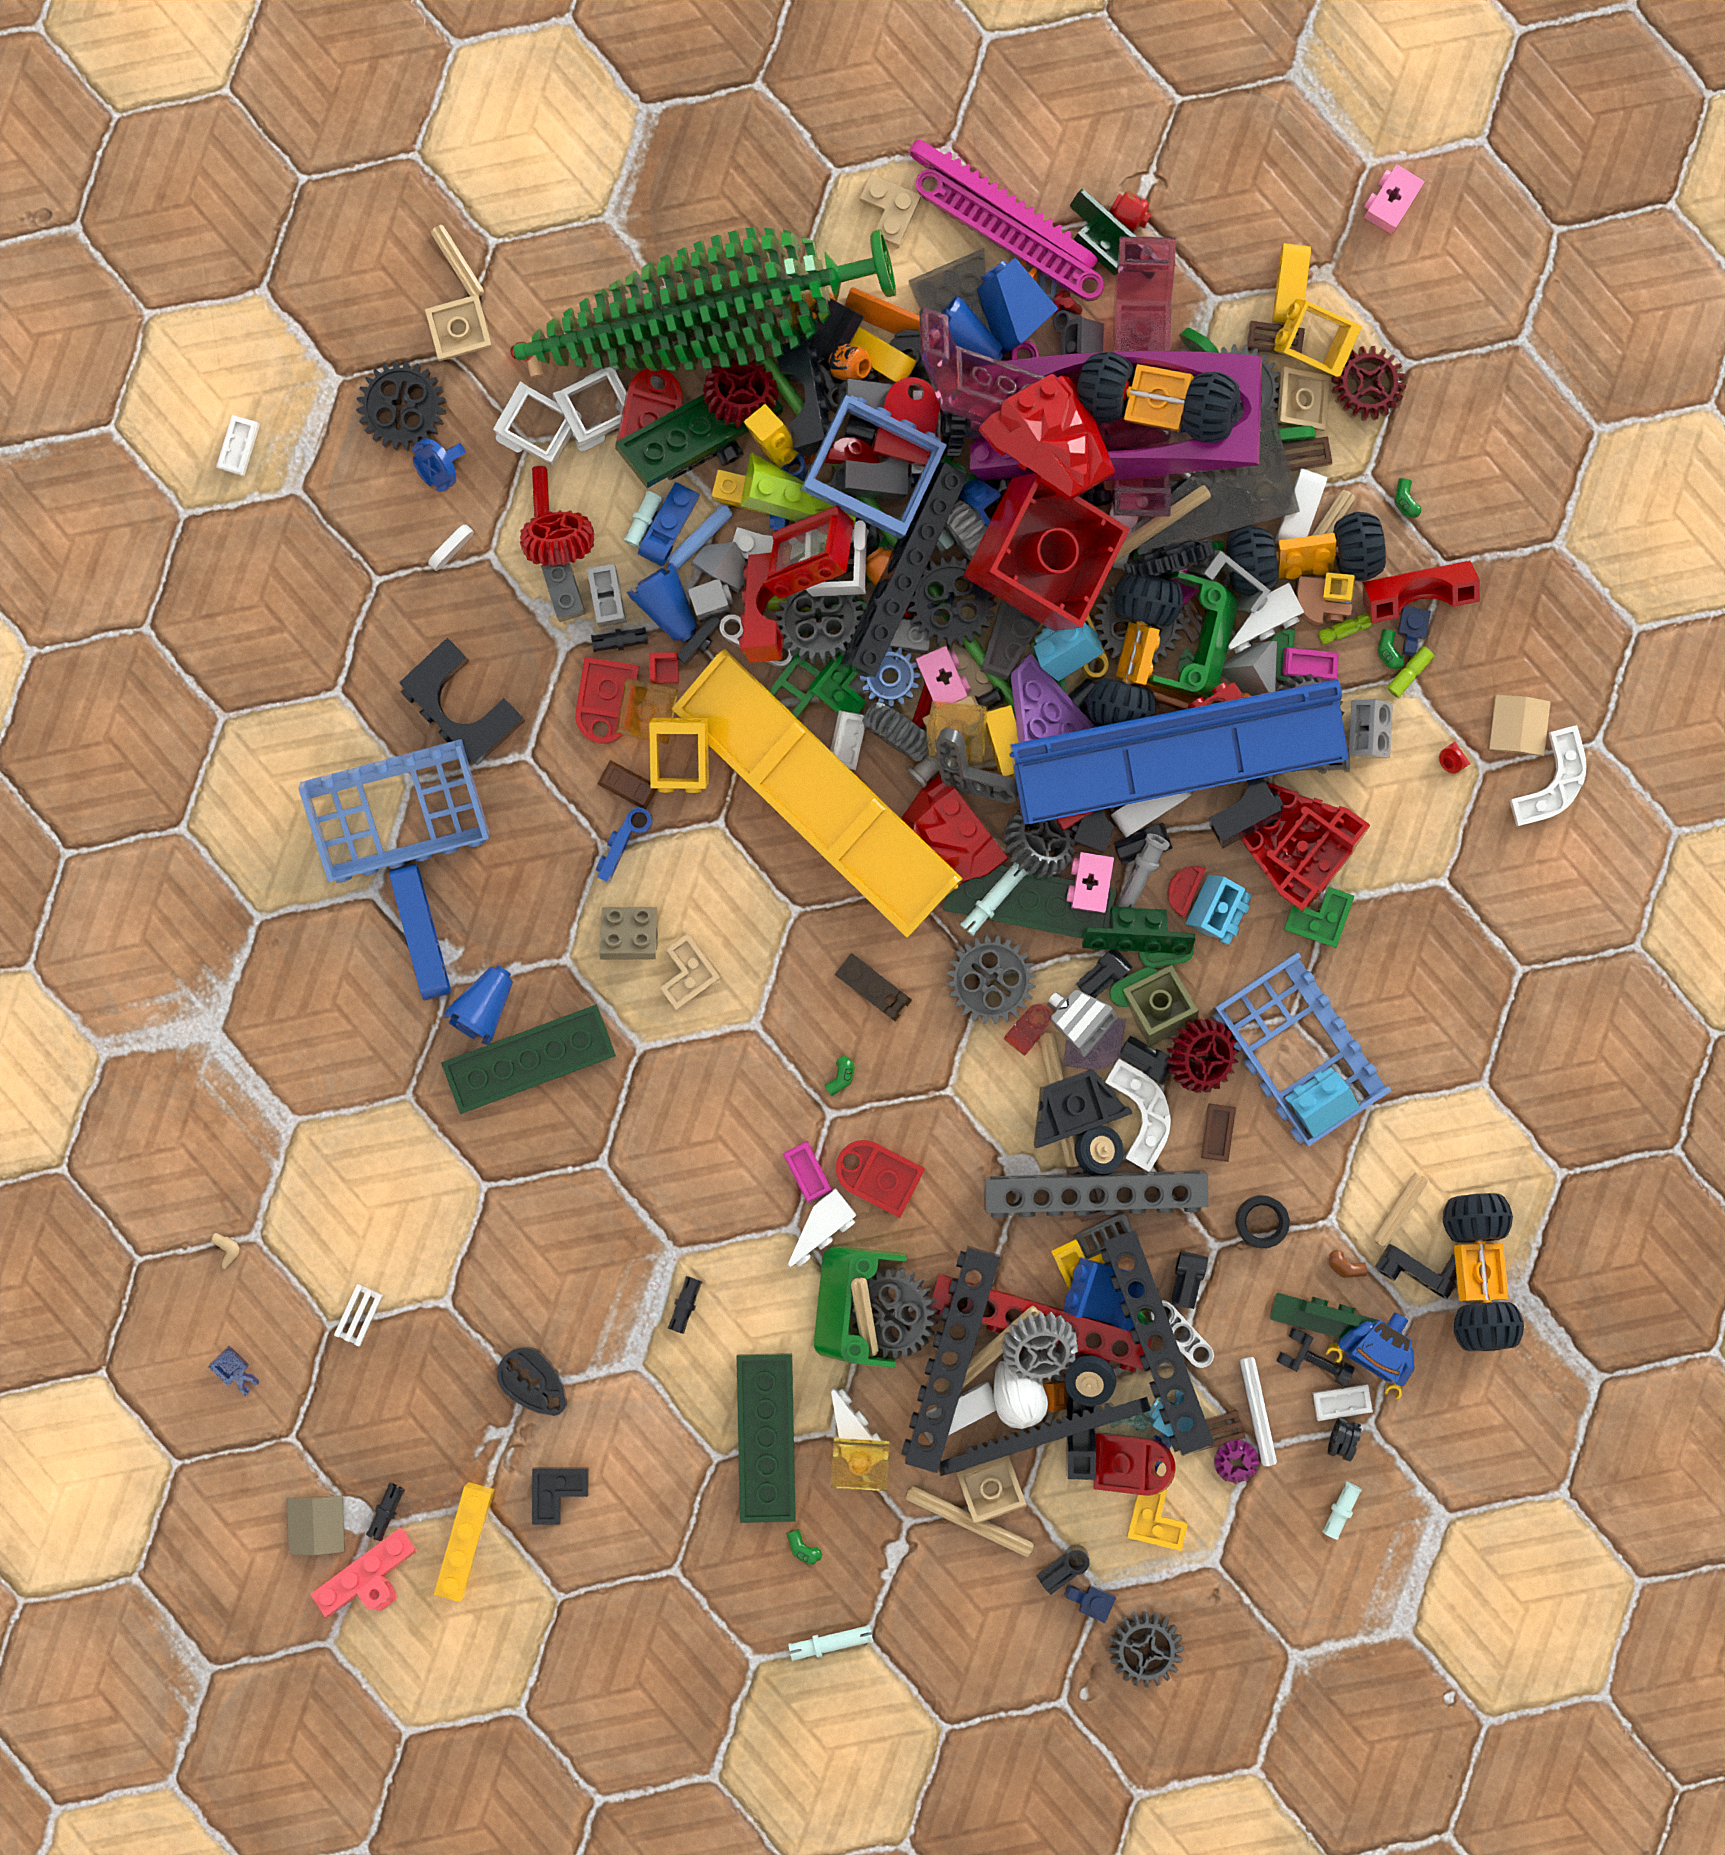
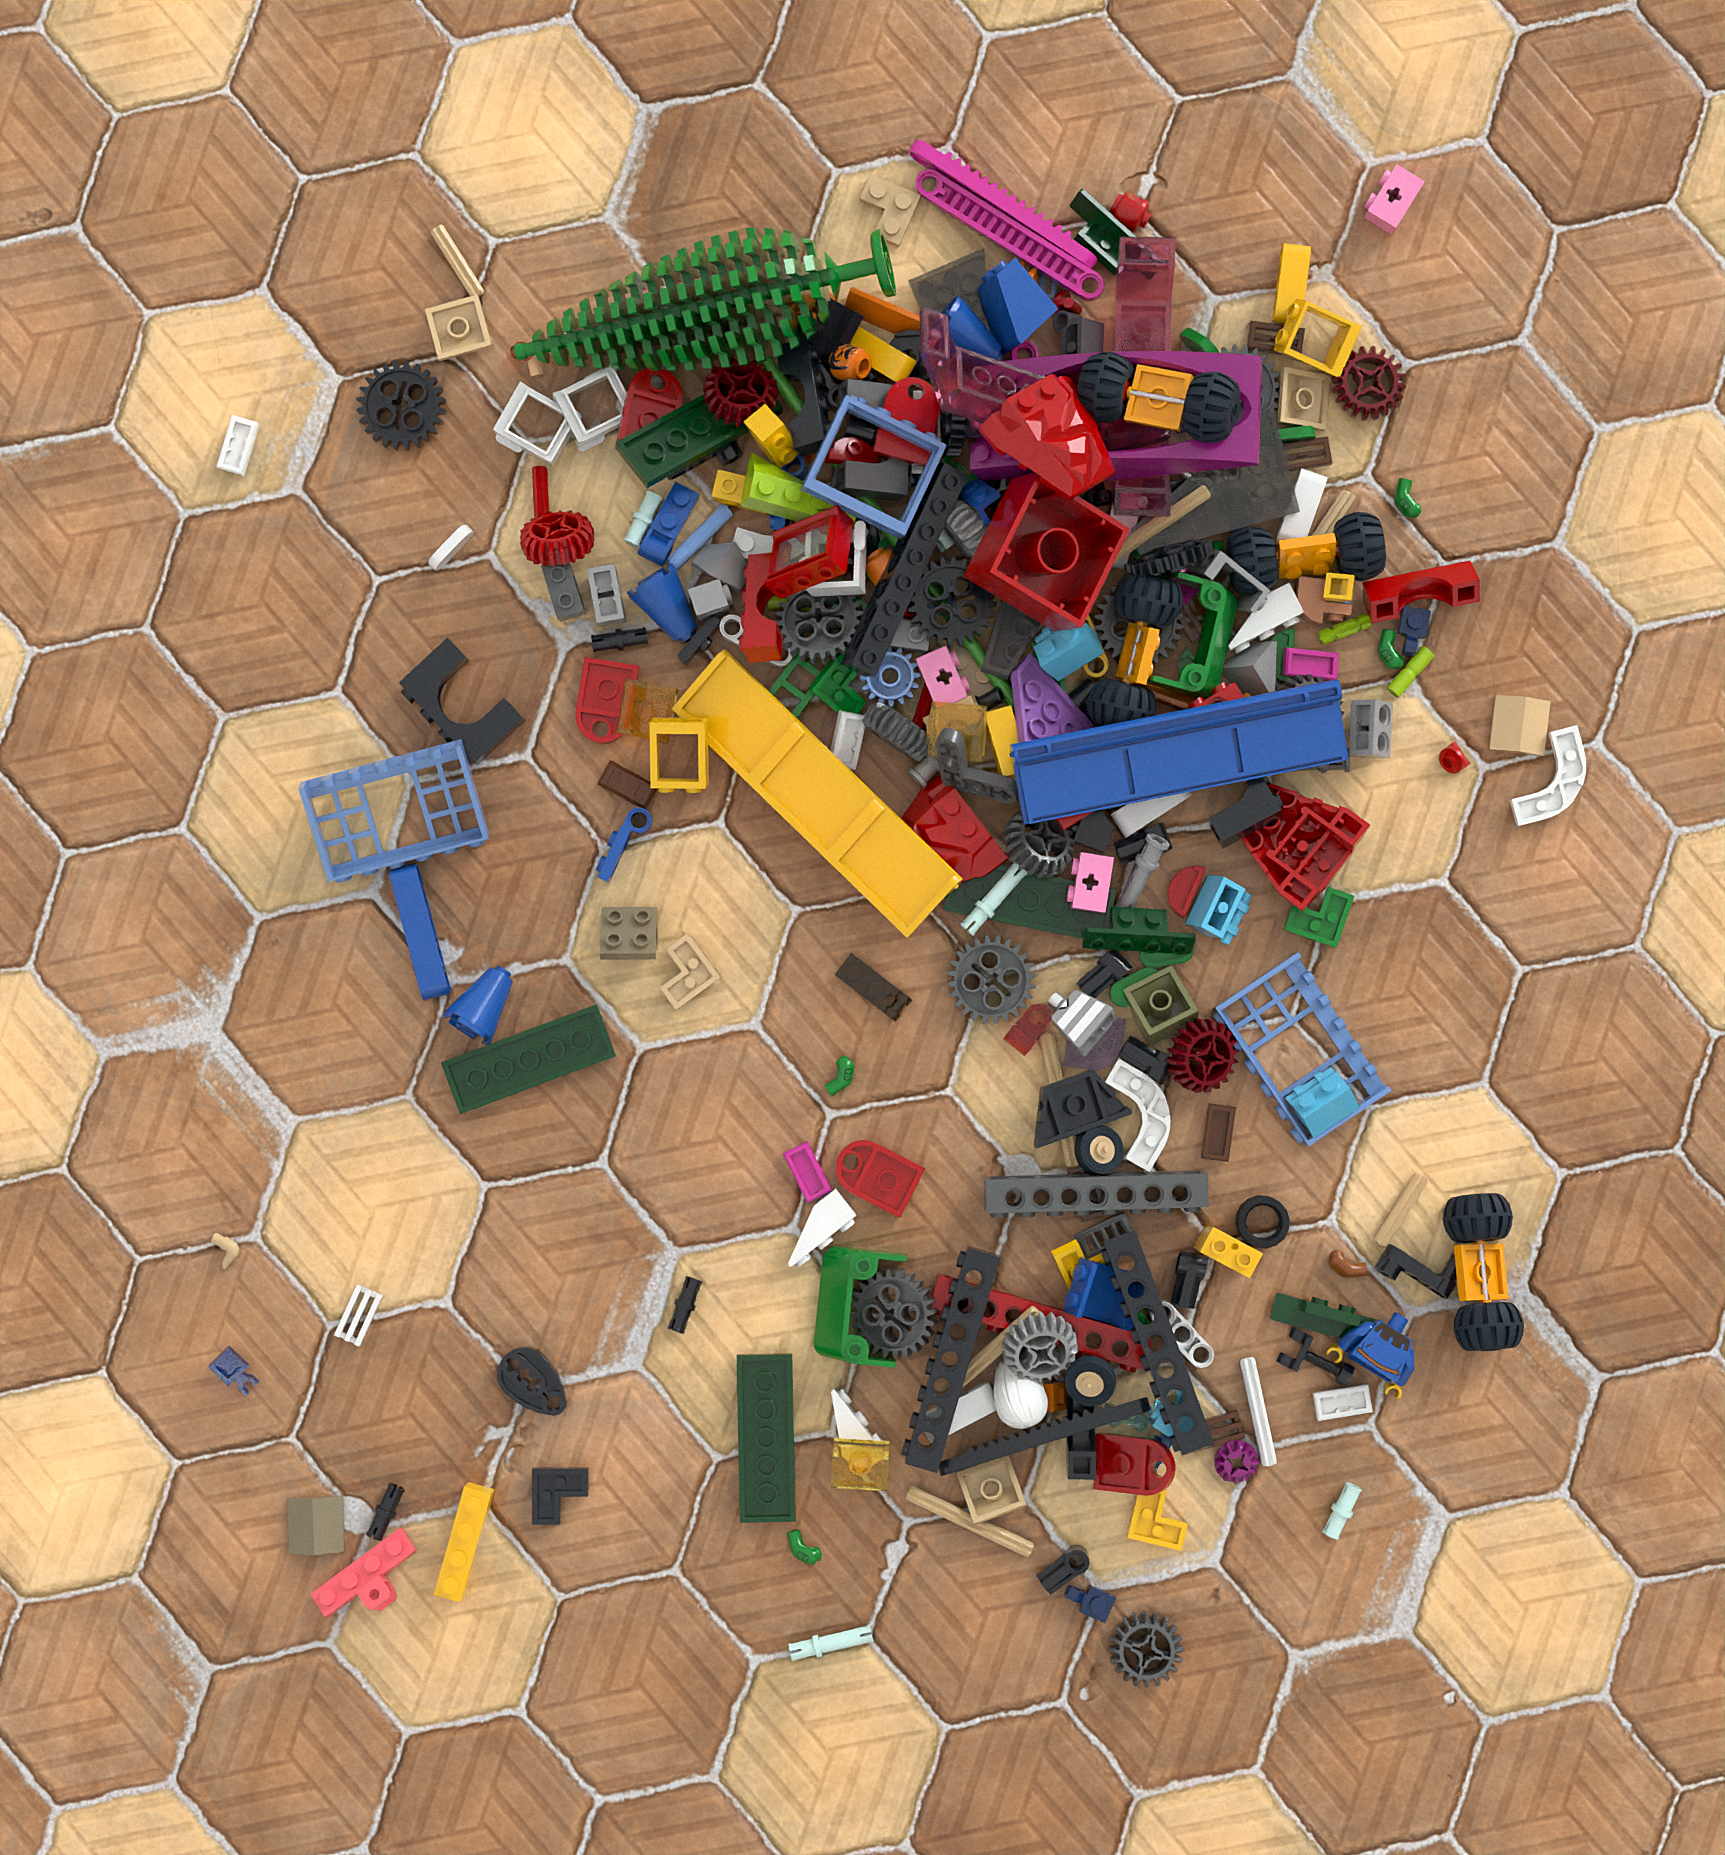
(436, 464): blue tile -> none
(664, 668): red panel -> none
(864, 1313): tan axle -> none
(1227, 1250): none -> yellow window
(1344, 1439): black wheel -> none

